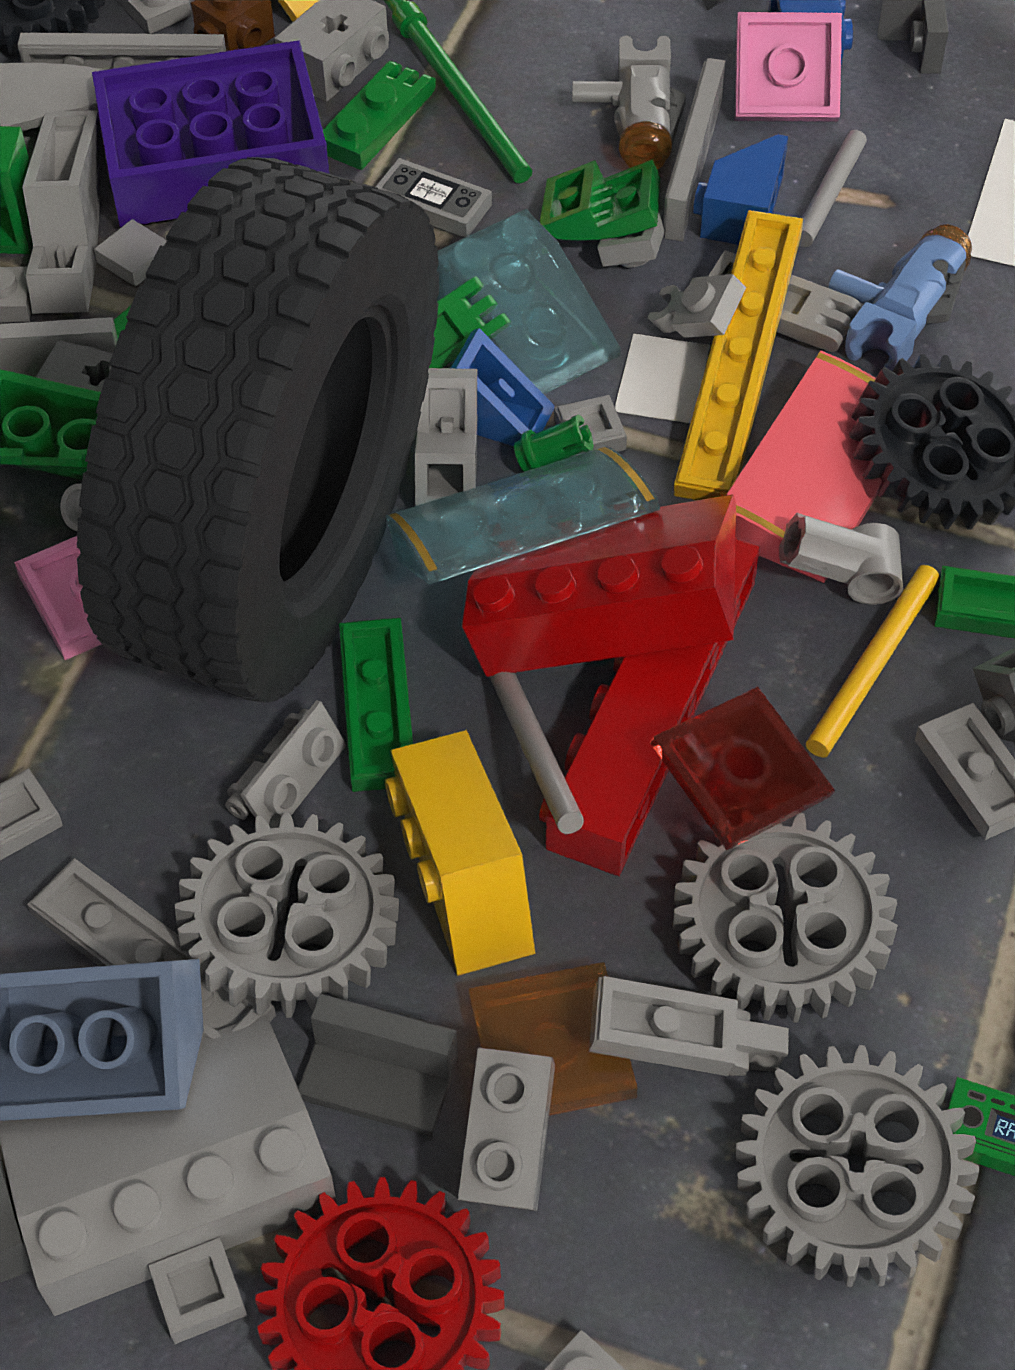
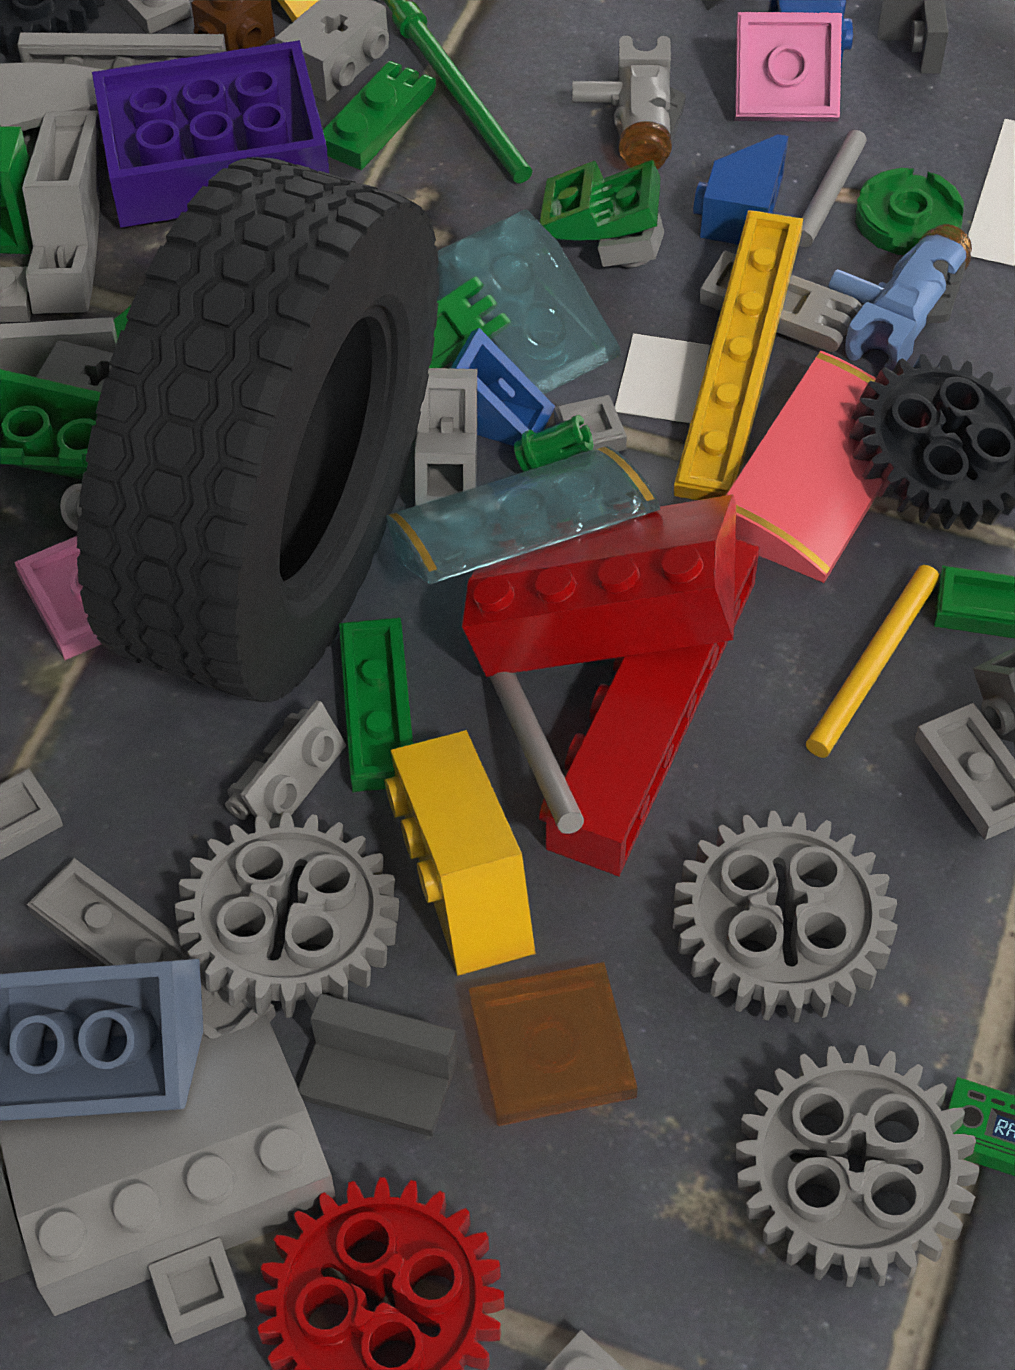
(129, 251): light grey tile -> none
(446, 200): tile -> none
(507, 1129): light grey brick -> none
(681, 1029): light grey hinge -> none
(693, 149): light grey tile -> none
(702, 308): light grey plate -> none
(742, 767): clear red slope -> none
(860, 557): light grey piece -> none
(902, 206): none -> green tile

